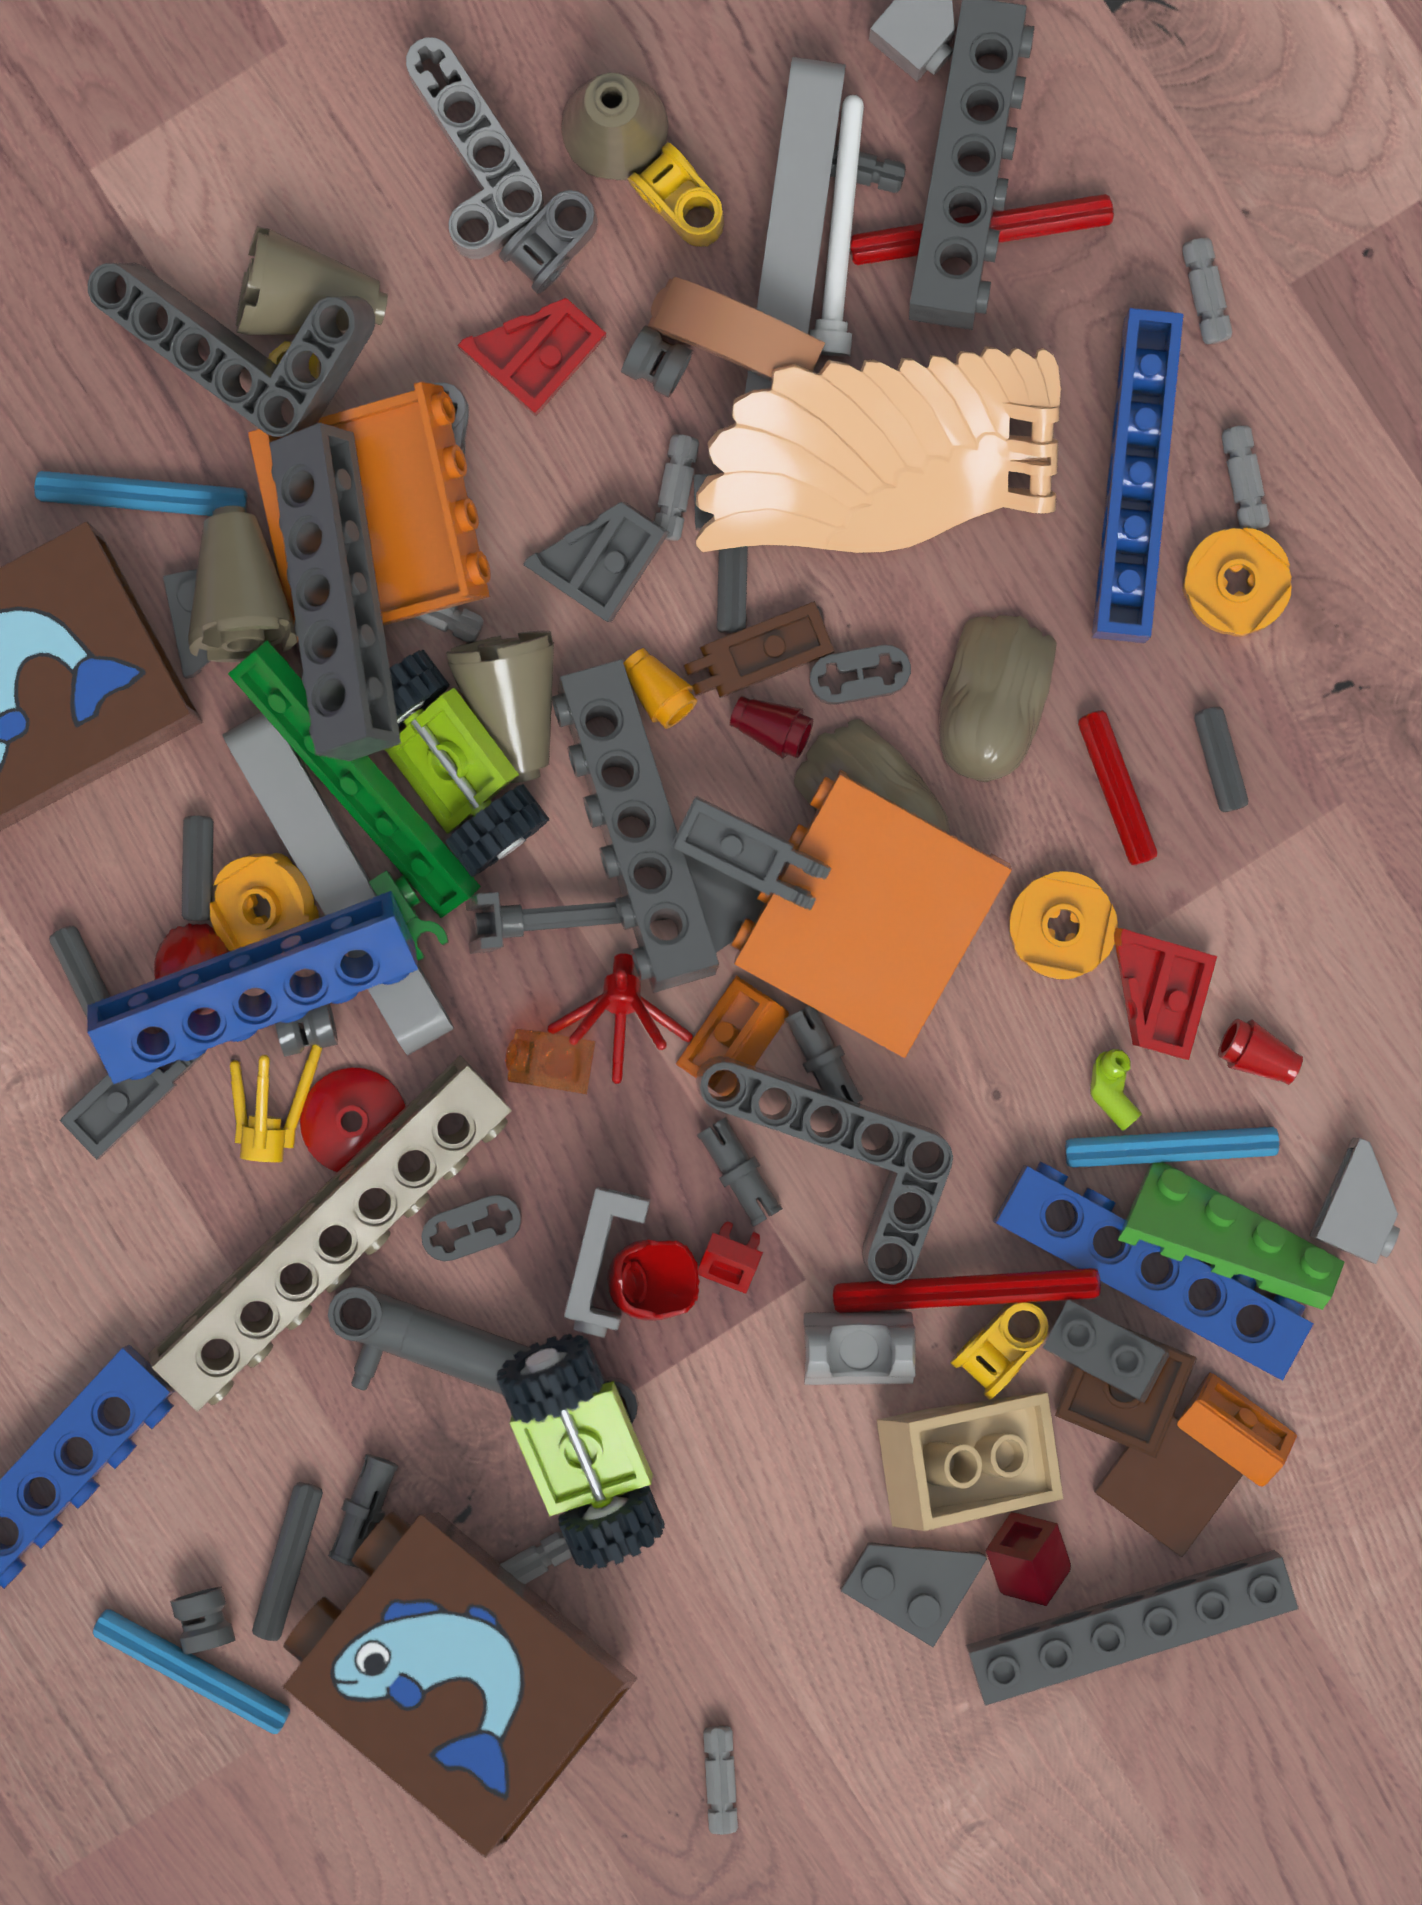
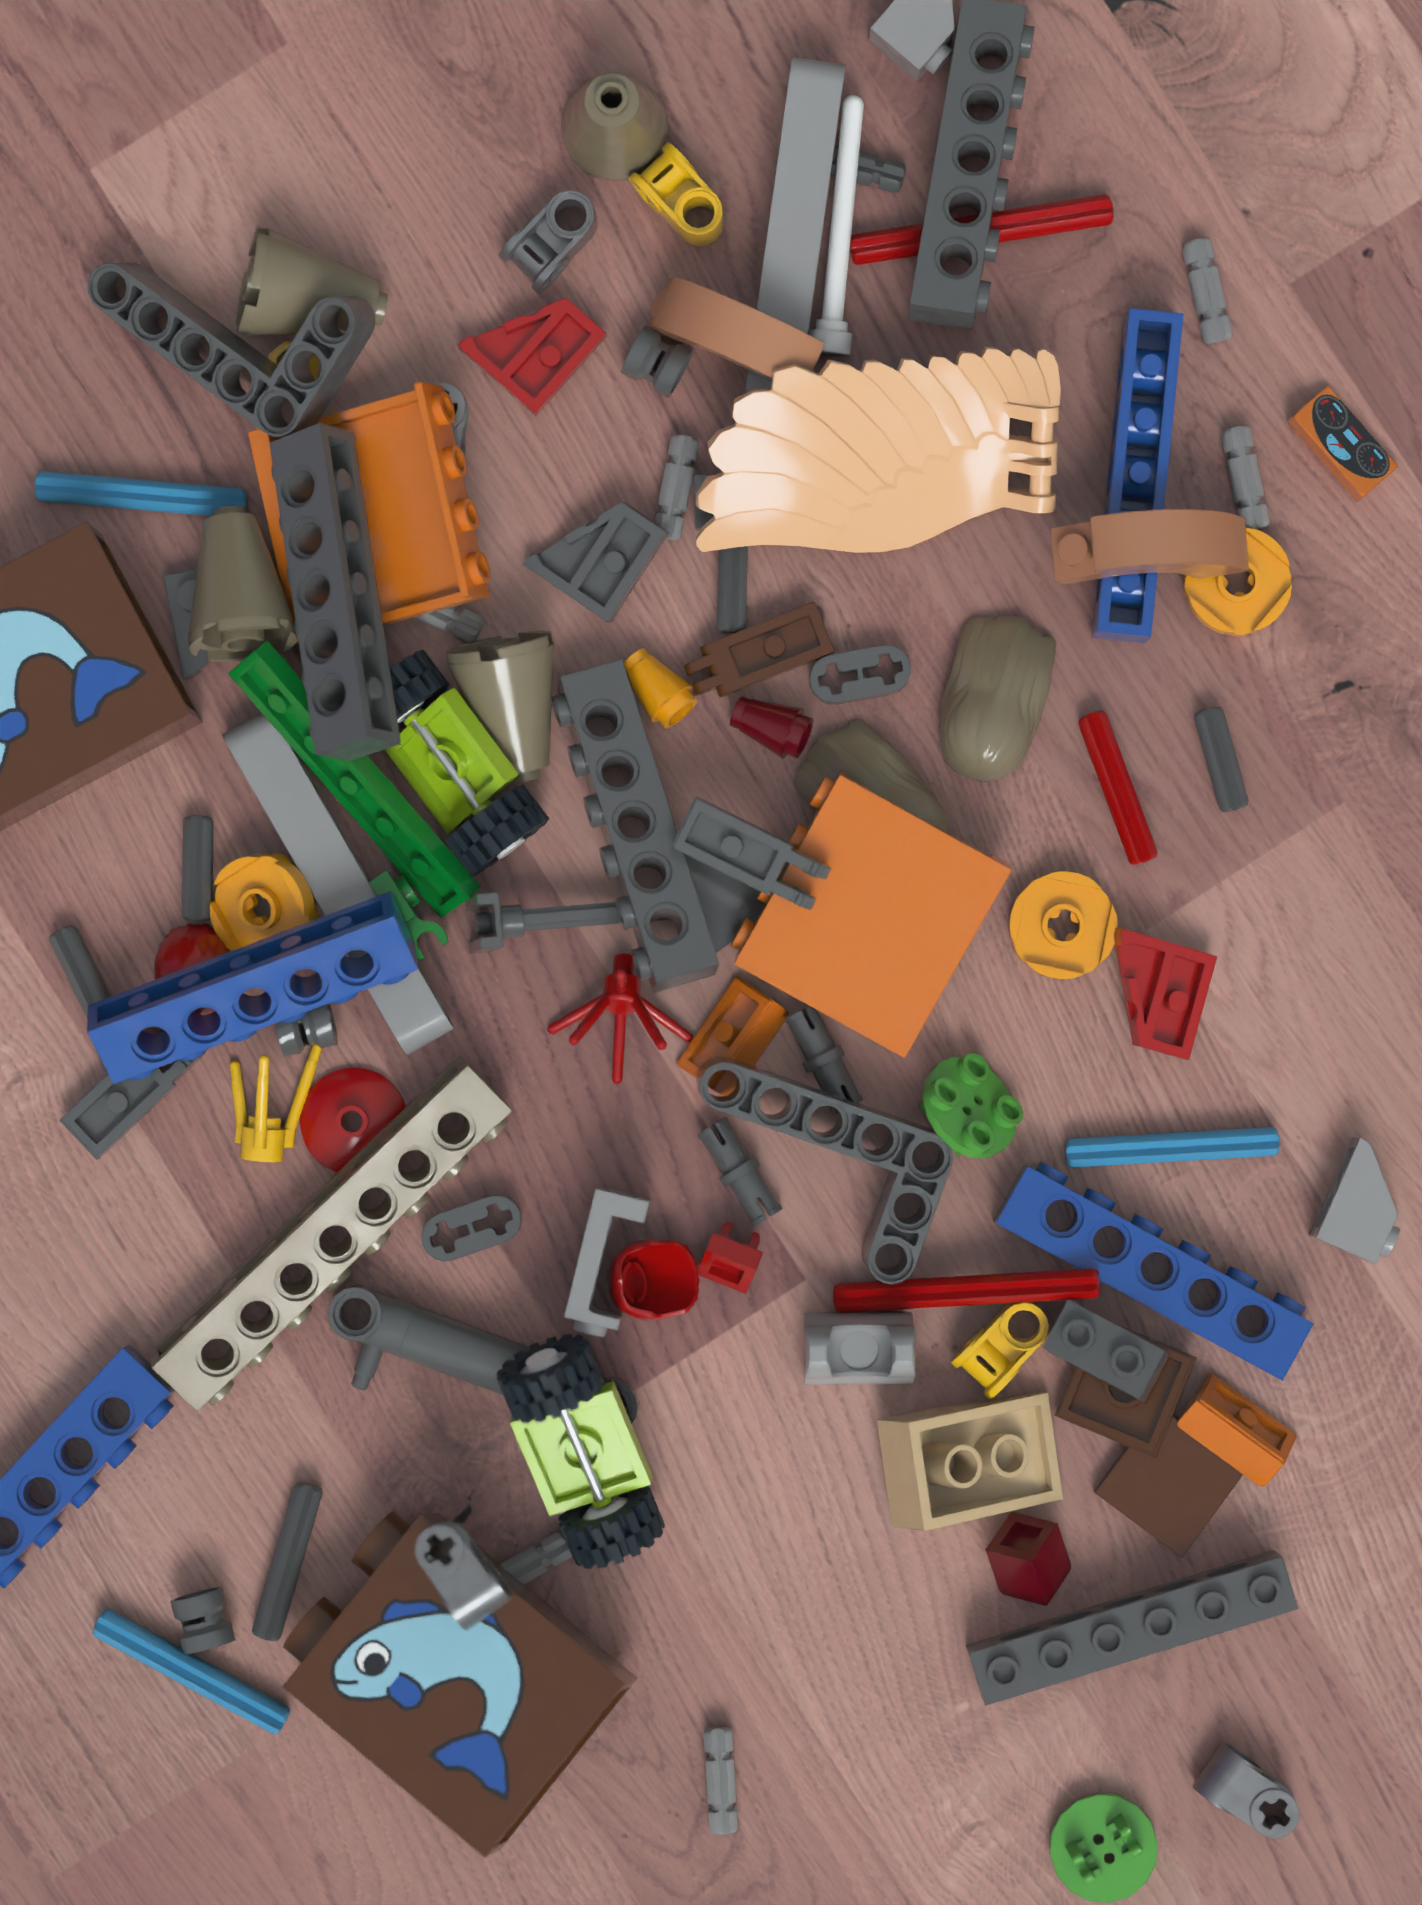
(363, 1508): dark grey pin -> none
(467, 141): light grey beam -> none
(467, 1583): none -> flat silver piece
(549, 1061): clear orange bracket -> none
(913, 1585): dark grey wing -> none
(970, 1107): none -> bright green plate
(1108, 1087): lime arm -> none
(1125, 1834): none -> bright green plate
(1151, 542): none -> nougat arch
(1208, 1226): bright green wing -> none
(1240, 1788): none -> flat silver piece
(1258, 1052): red cone -> none
(1342, 444): none -> slope

